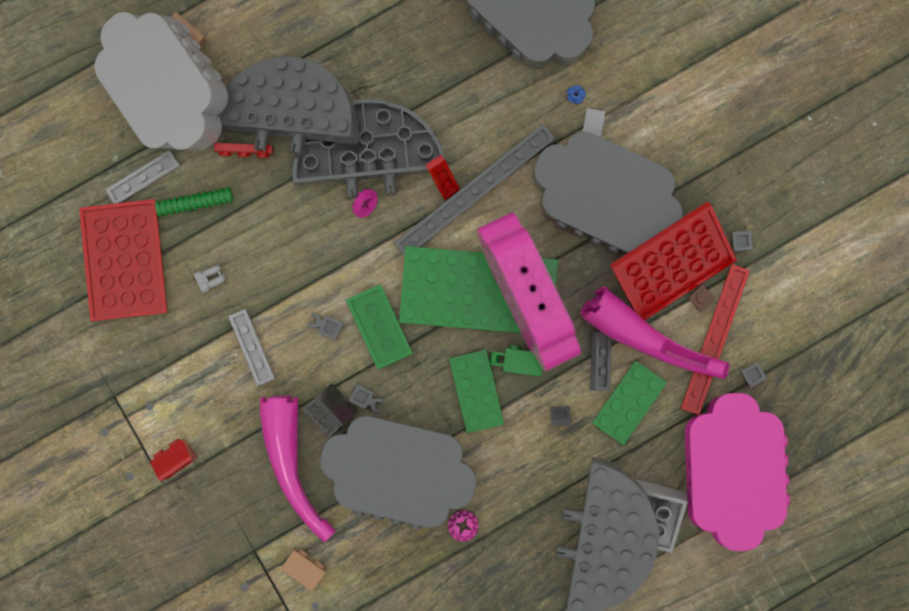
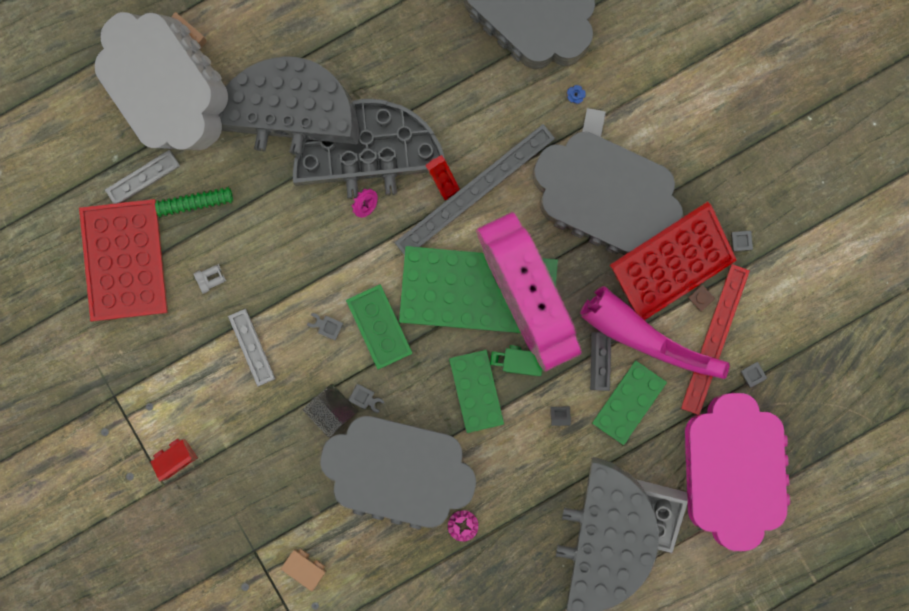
(242, 150): red plate -> none
(280, 436): dark pink brick -> none

